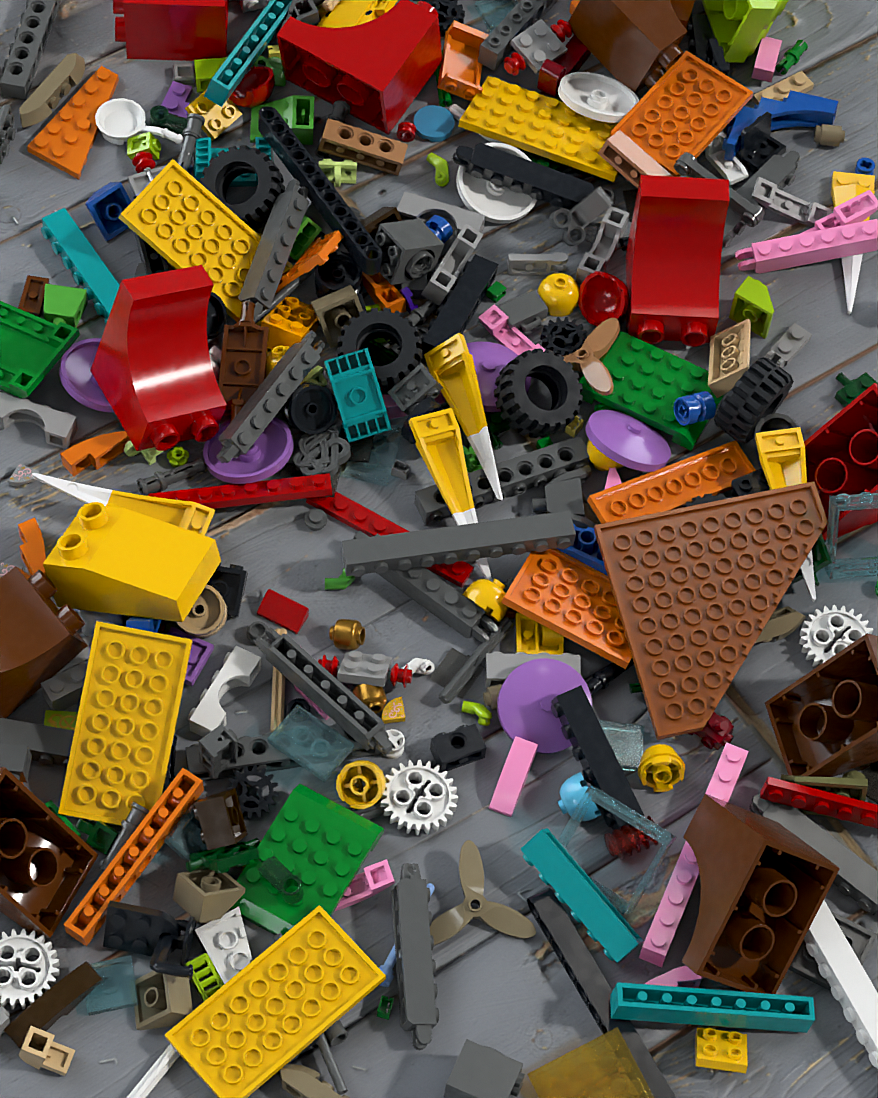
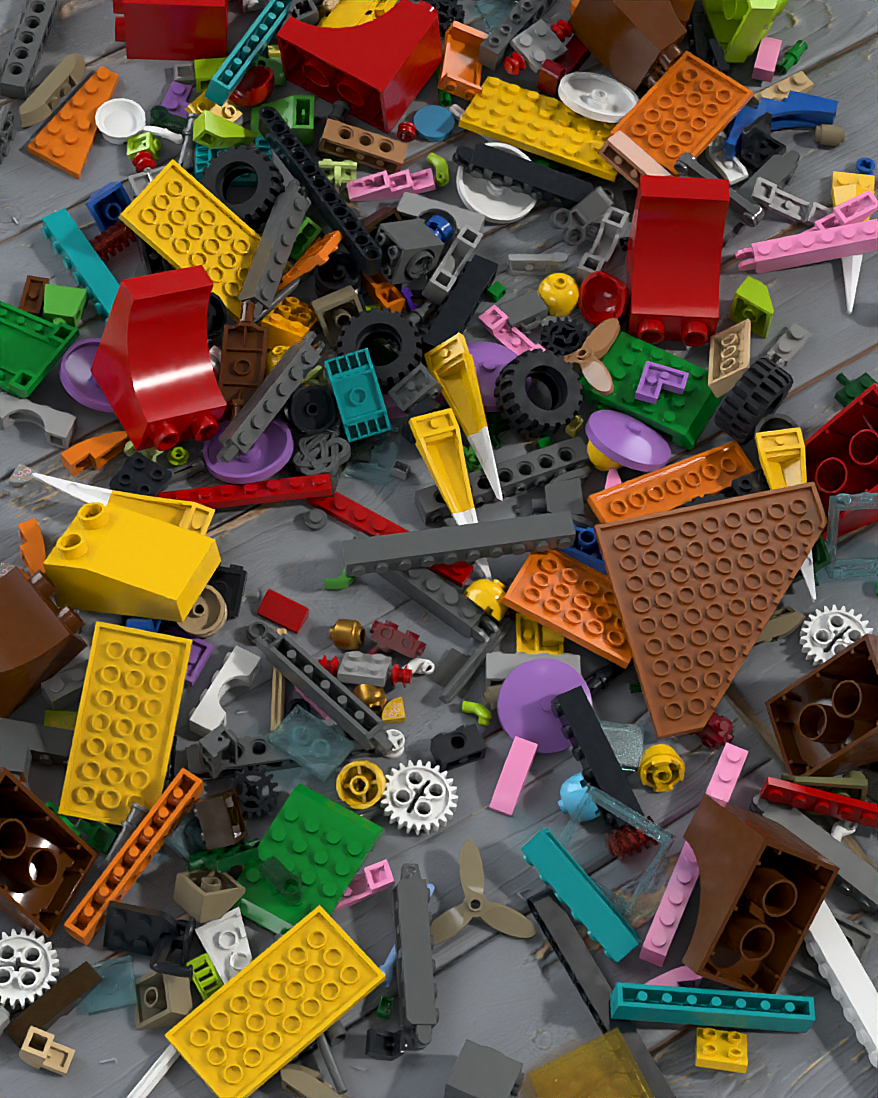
(112, 239): none -> clear red piece
(141, 477): none -> black bracket
(220, 133): none -> lime slope
(385, 186): none -> bright pink slope
(385, 1043): none -> black bracket
(389, 639): none -> dark red brick
(659, 377): none -> medium lavender plate
(694, 408): blue wheel -> none
(843, 828): none -> white arm

